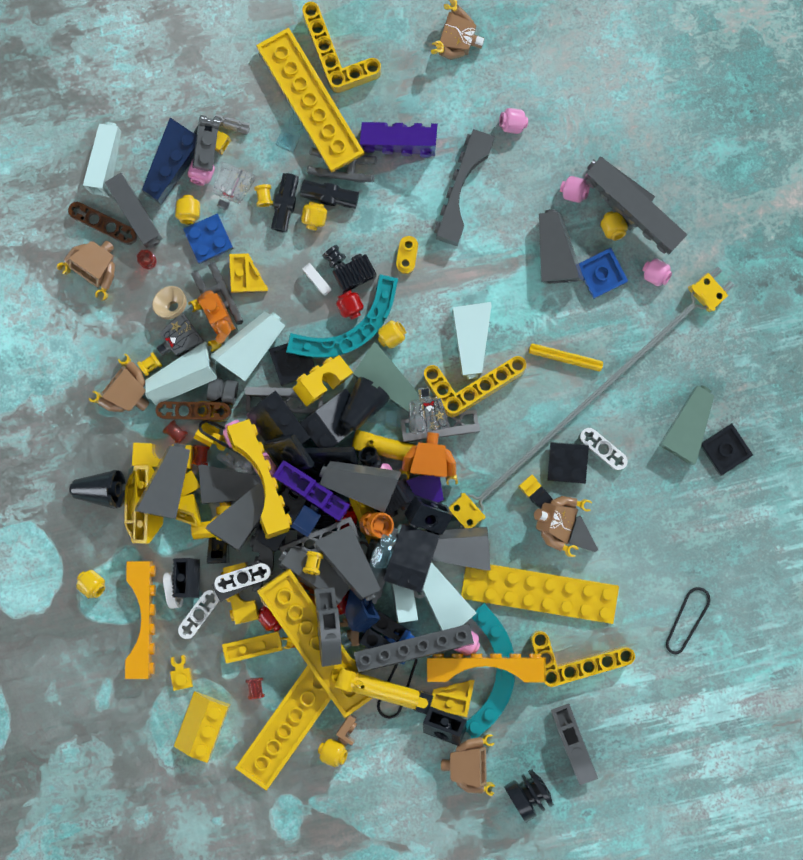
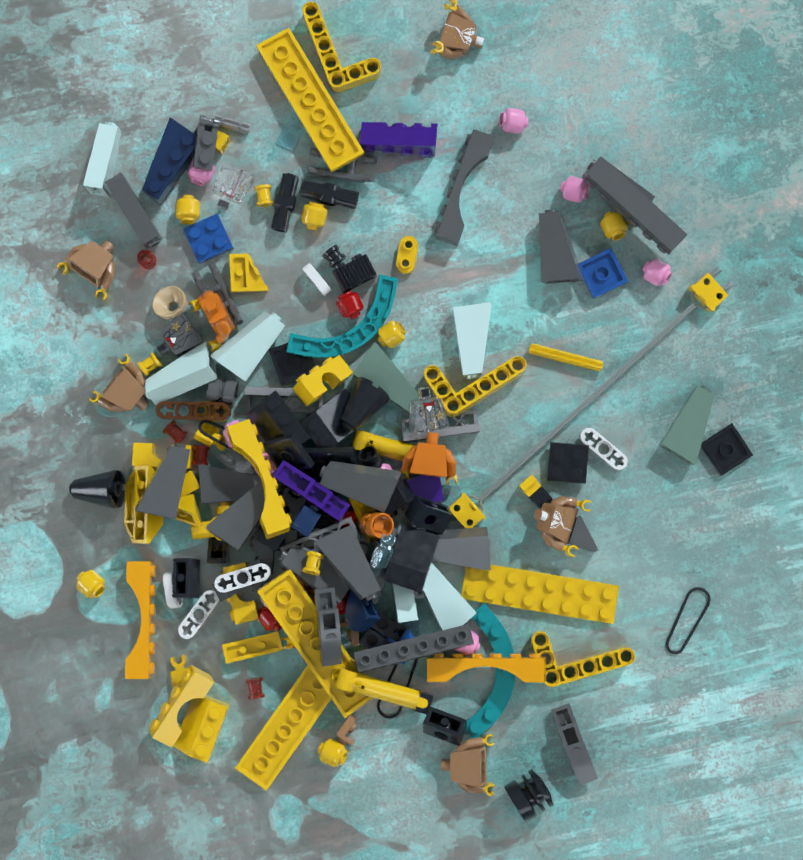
(104, 220): reddish brown beam -> none
(193, 685): none -> yellow arch
(453, 698): yellow wing -> none

